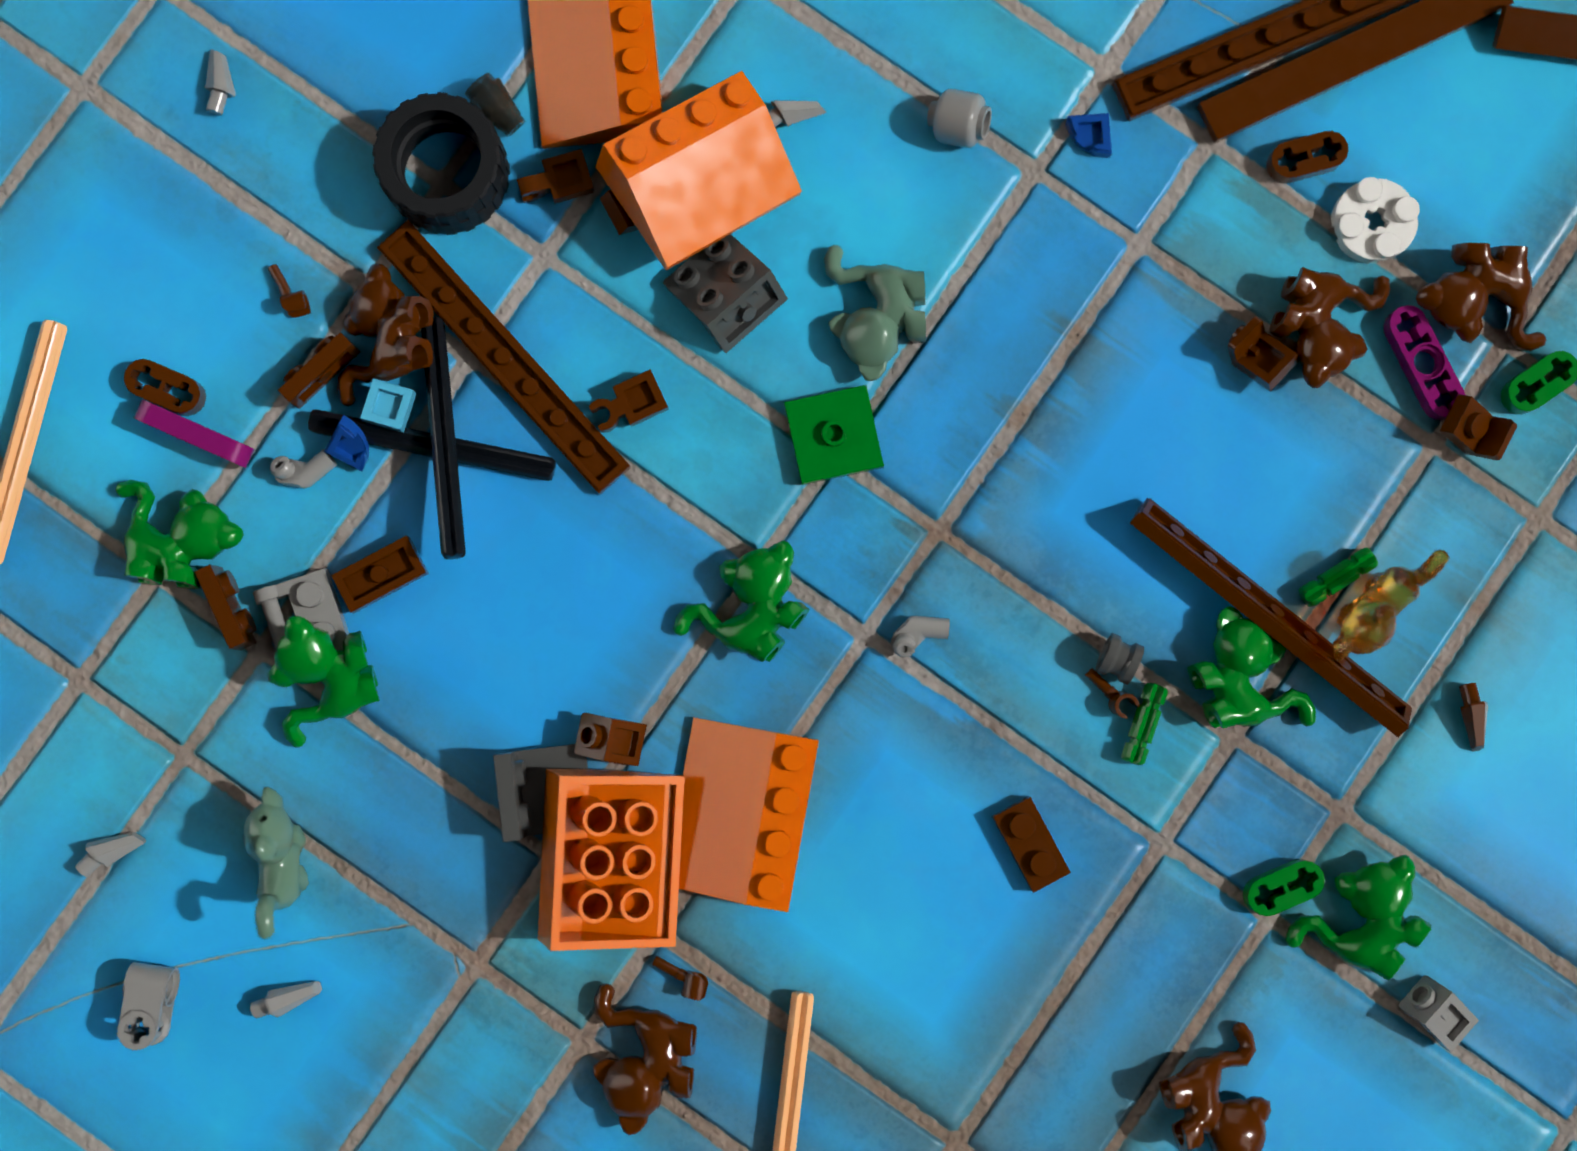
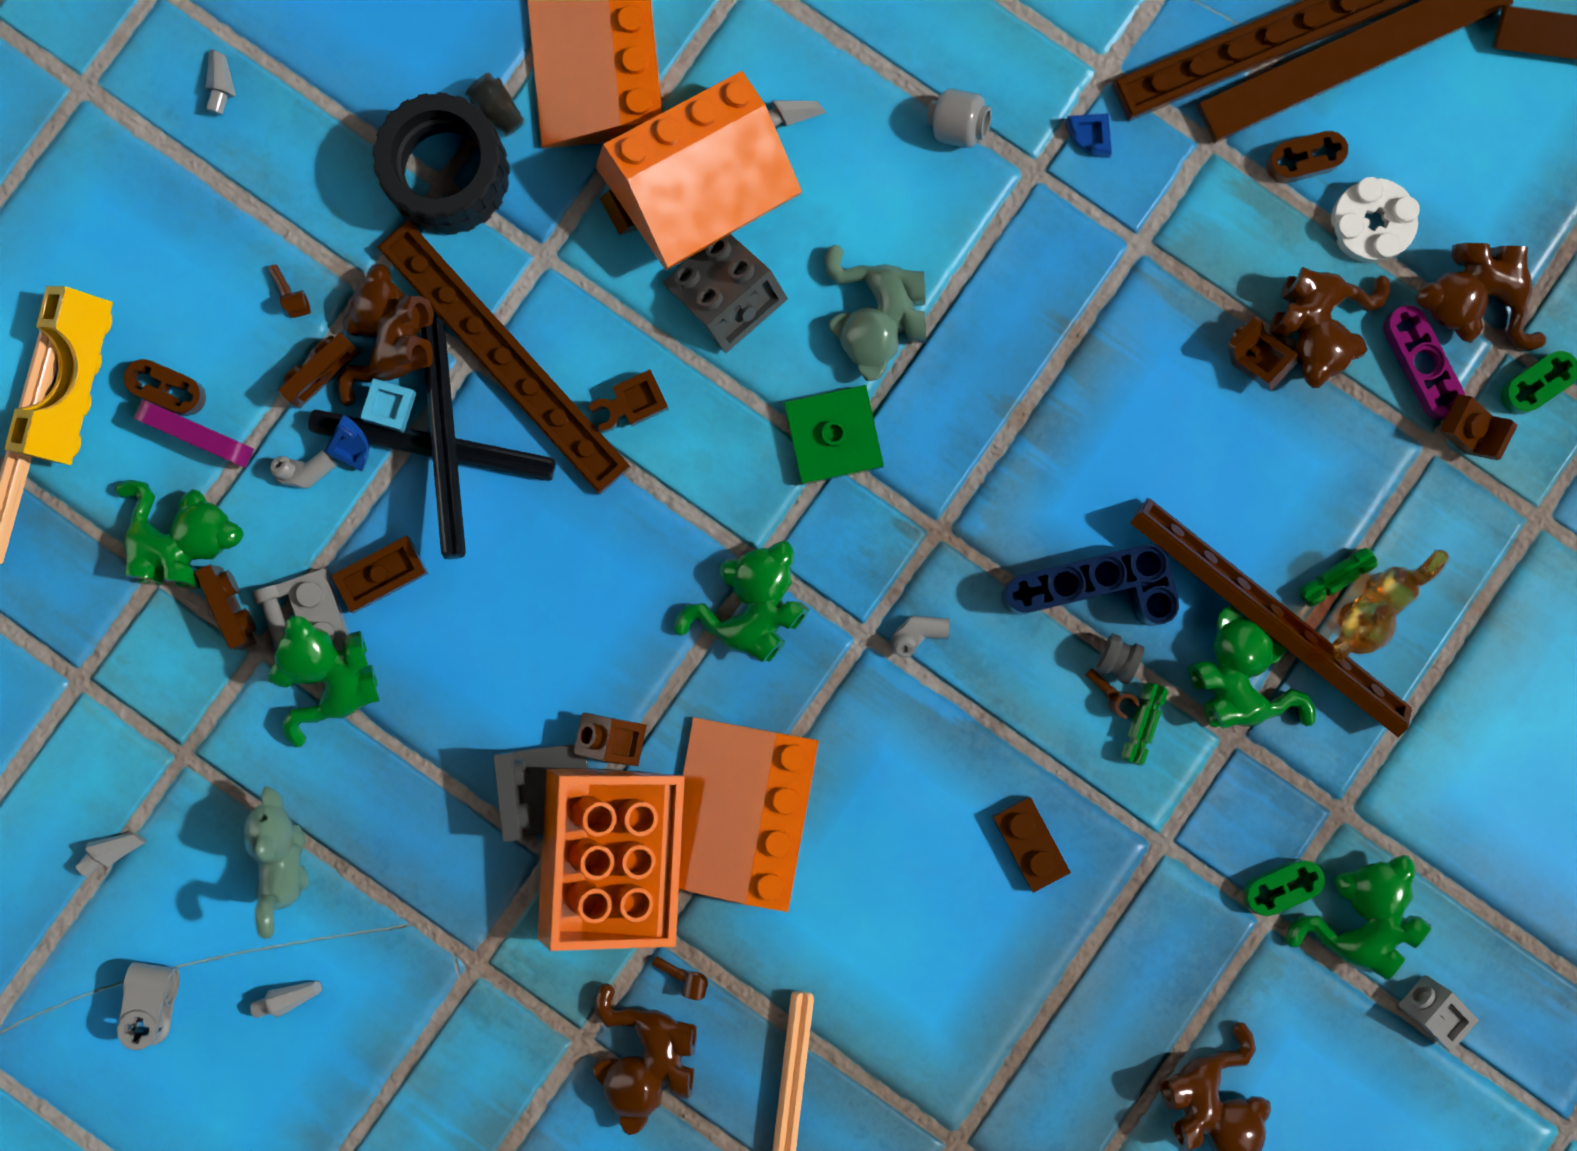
(76, 329): none -> yellow arch
(564, 177): reddish brown plate -> none
(1086, 586): none -> dark blue beam
(1474, 715): reddish brown bar -> none

